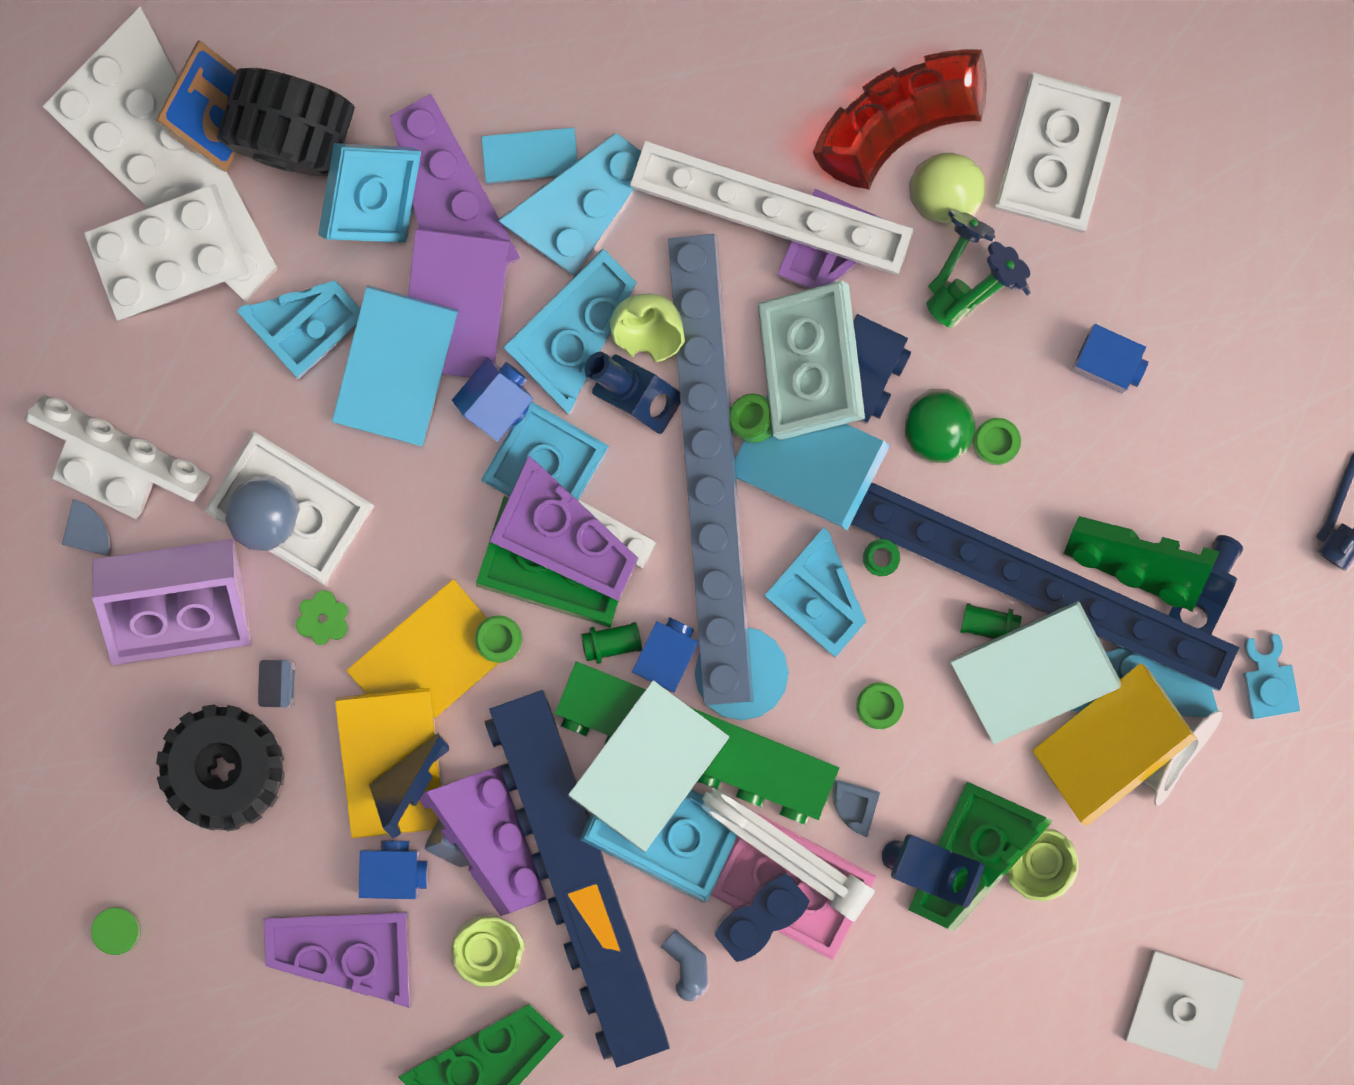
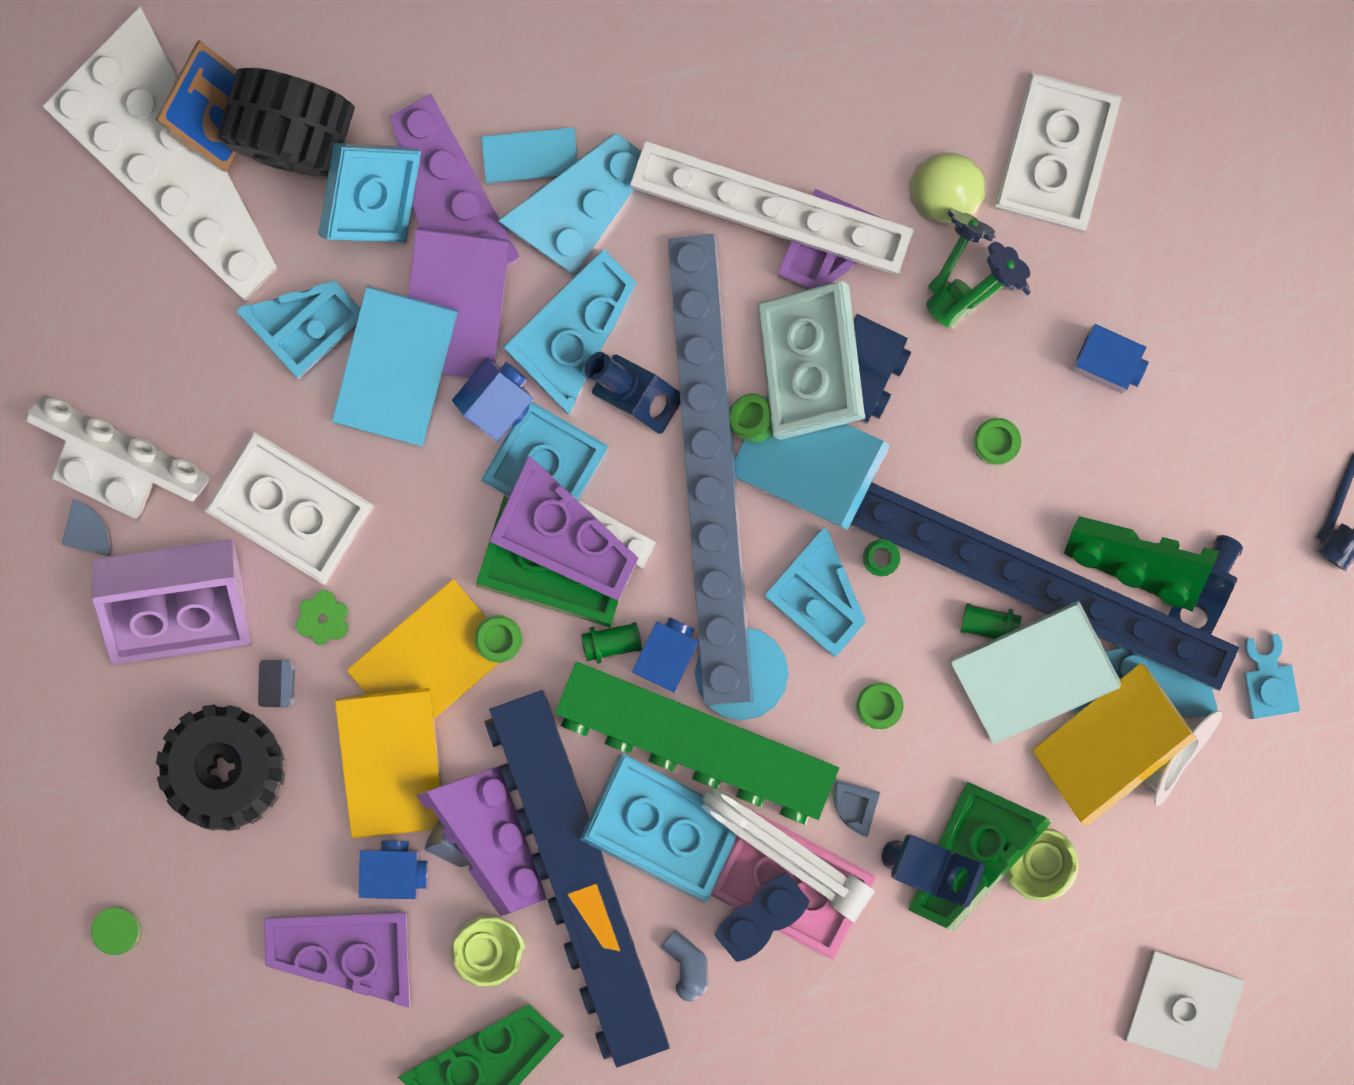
(166, 252): white plate -> none
(262, 513): sand blue hair -> none
(405, 783): tile -> none
(647, 325): yellowish green hair -> none
(648, 766): light aqua tile -> none
(898, 108): clear red brick -> none
(939, 425): green hair -> none

